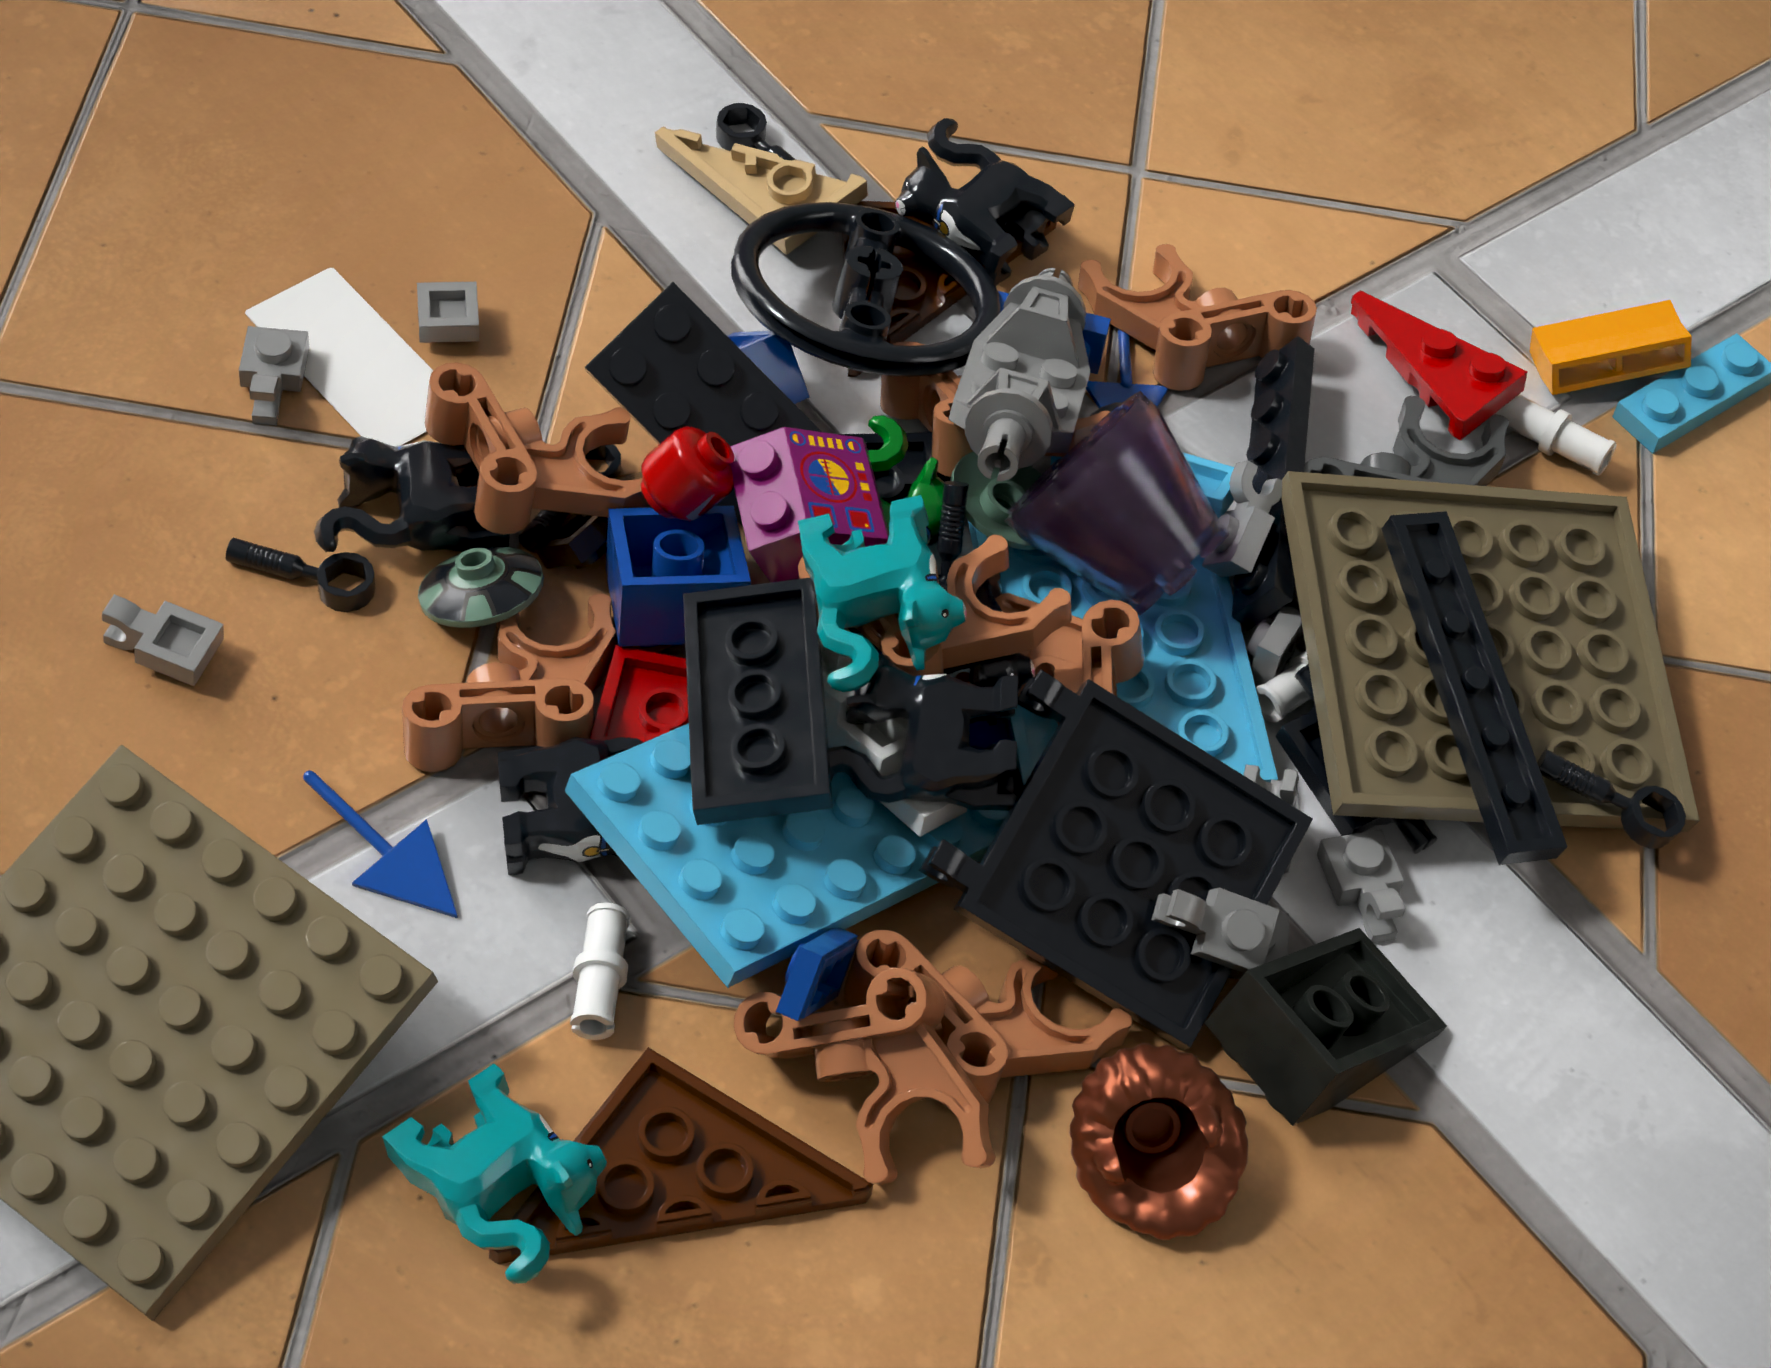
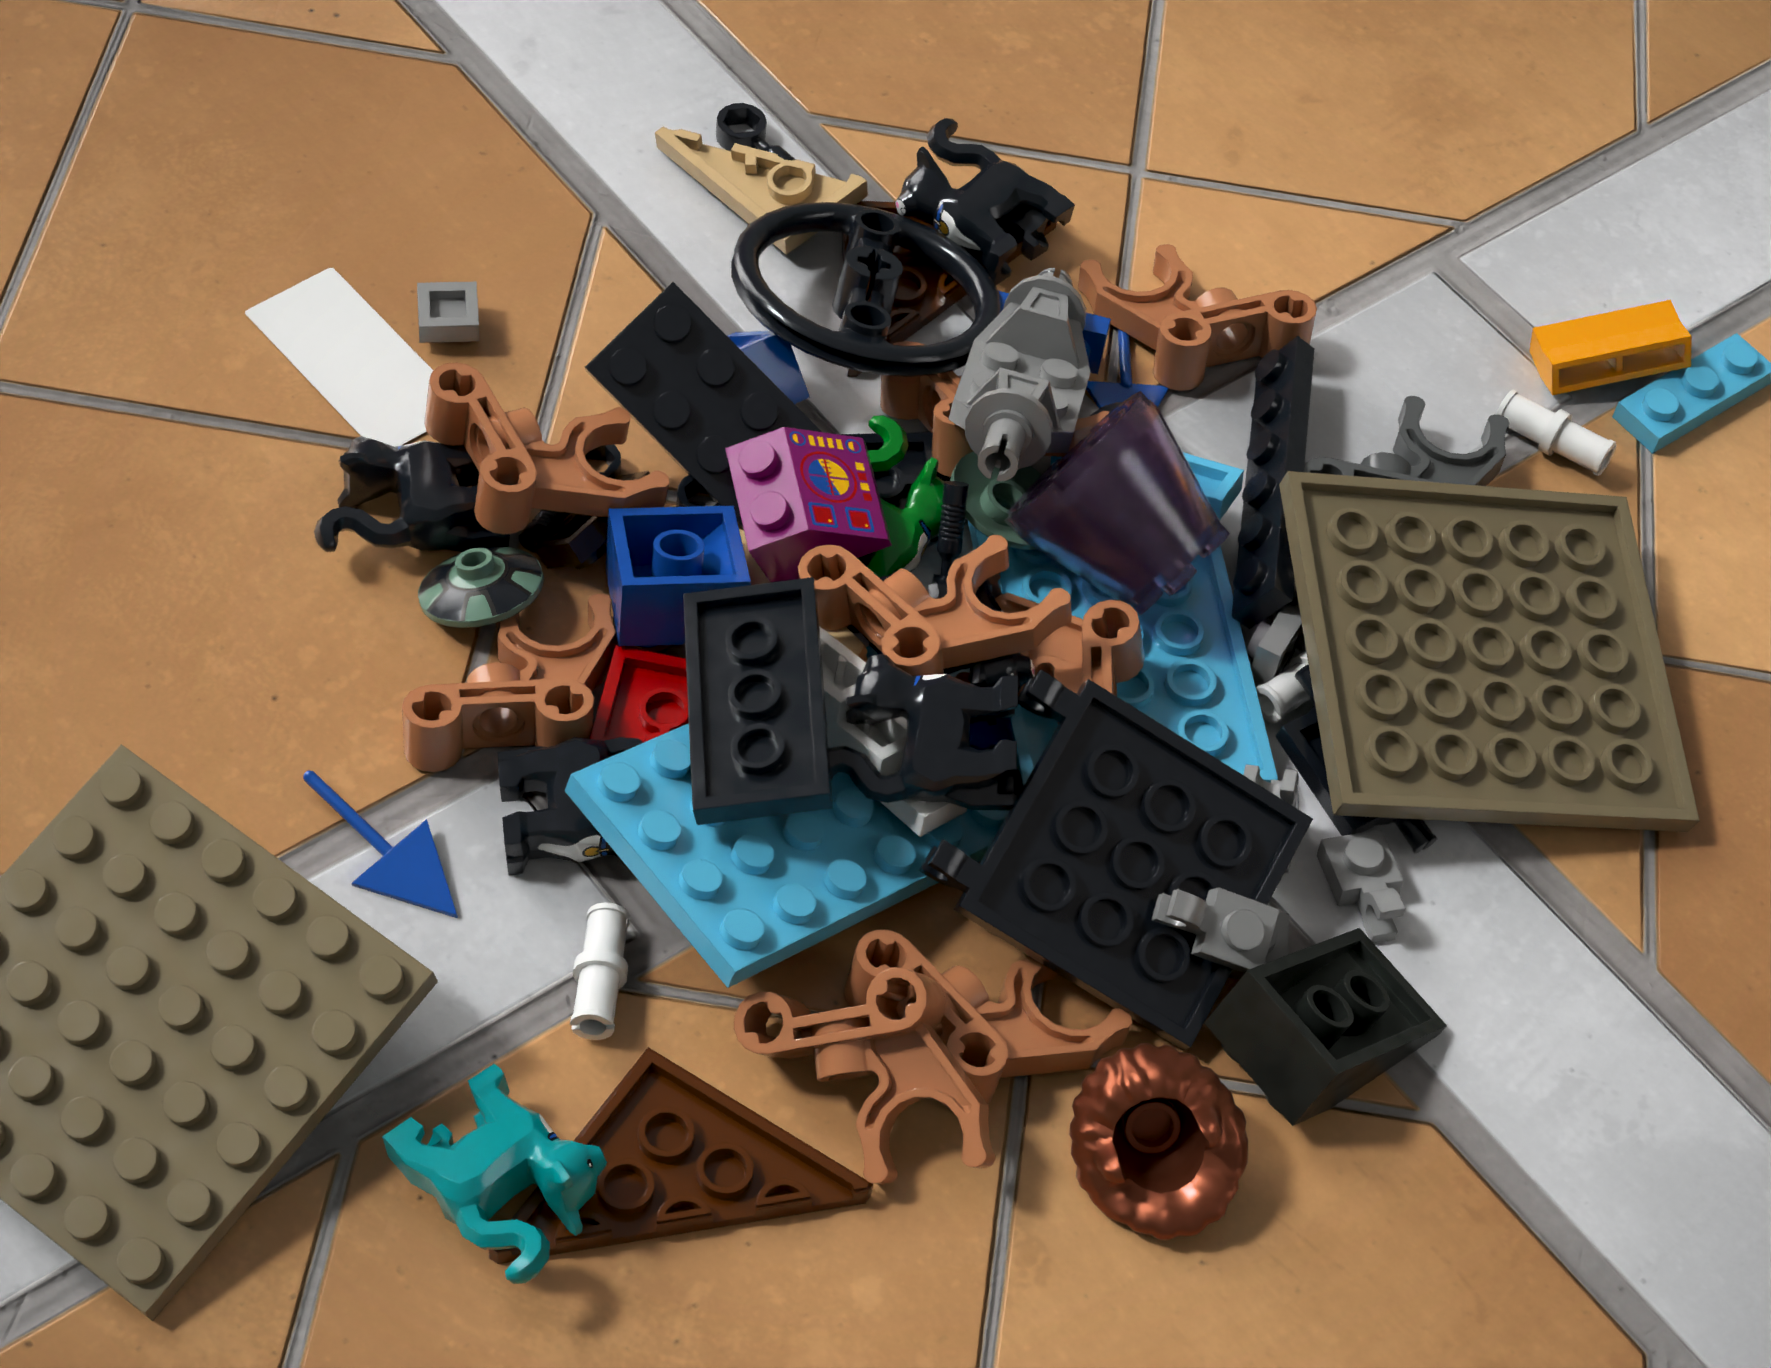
(168, 641): light grey plate -> none
(268, 365): light grey plate -> none
(293, 567): black piece -> none
(687, 474): red head -> none
(817, 973): blue plate -> none
(877, 581): teal animal -> none
(1246, 524): light grey plate -> none
(1443, 368): red wing -> none
(1473, 689): black plate -> none
(1602, 791): black piece -> none

